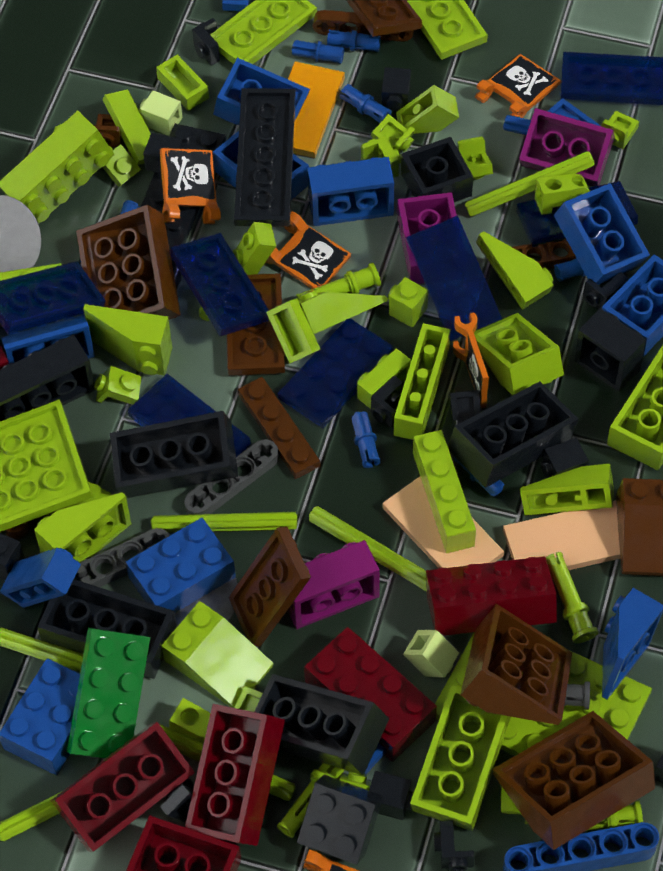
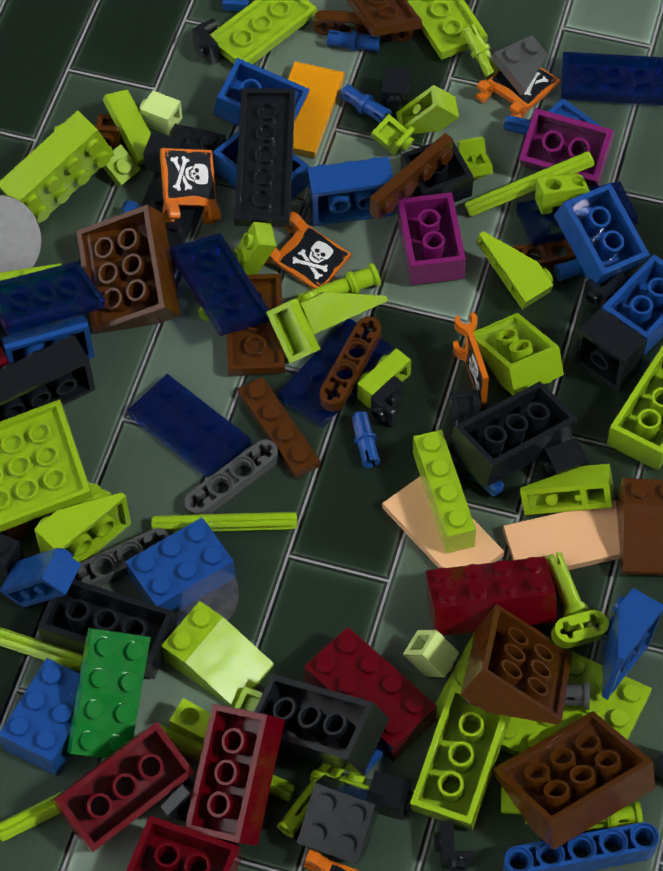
(118, 385): lime bracket -> none
(132, 337): lime slope -> none
(174, 454): black brick -> none
(182, 82): lime piece -> none
(269, 586): reddish brown plate -> none
(318, 51): blue axle -> none
(337, 584): magenta brick -> none
(348, 362): none -> reddish brown beam
(380, 552): lime axle -> none
(381, 148): lime bracket -> none
(407, 301): lime brick -> none
(411, 176): none -> reddish brown plate
(422, 381): lime brick -> none
(453, 275): clear blue plate -> none
(479, 50): none -> lime pin
(520, 62): none -> dark grey wing
(581, 635): none -> lime beam
(623, 127): lime bracket -> none

